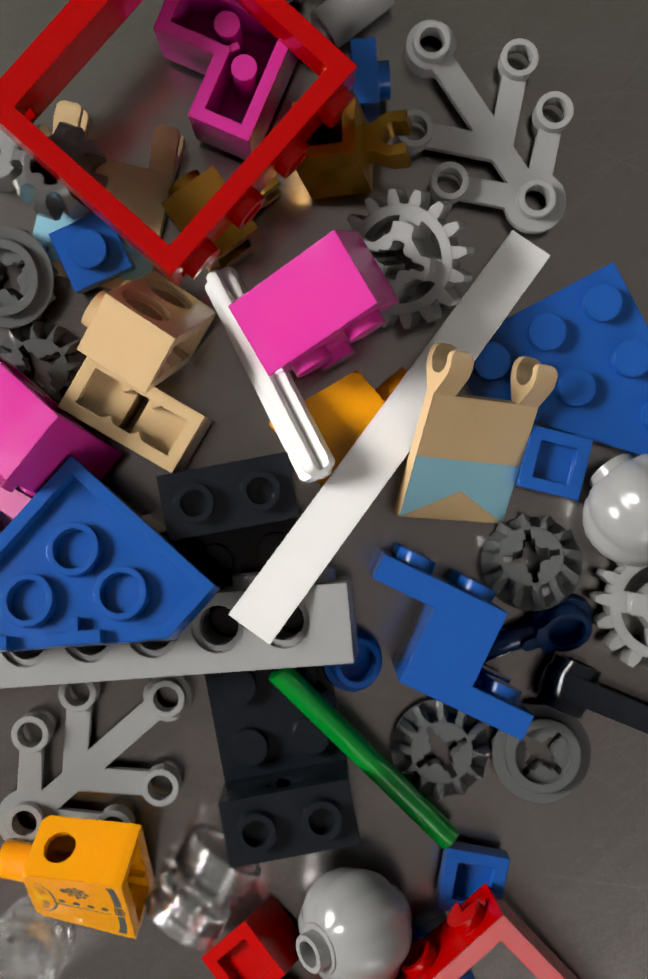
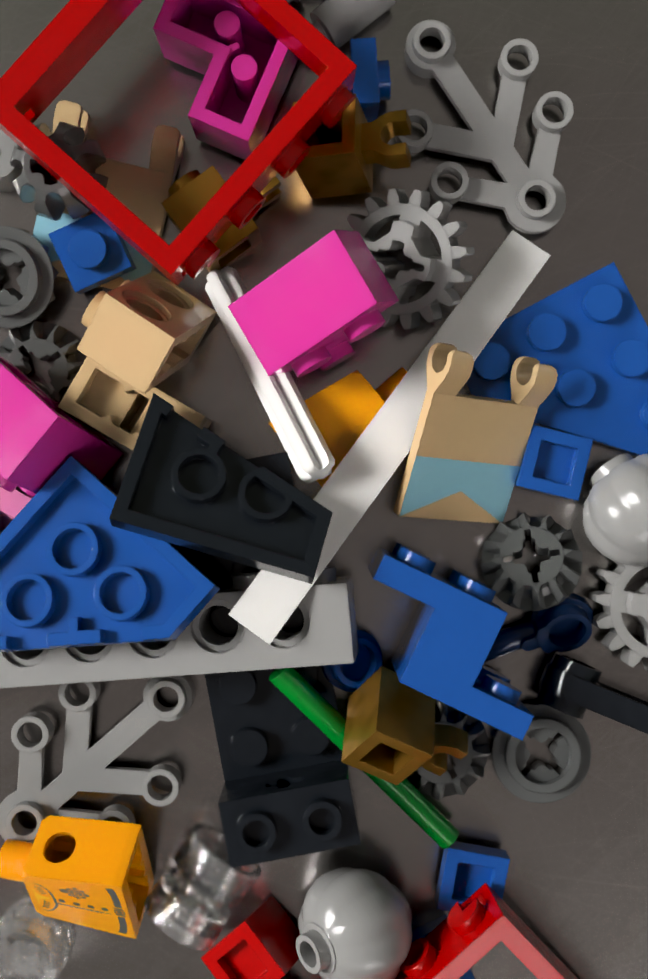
(214, 501): none -> black wing
(395, 731): none -> pearl gold brick

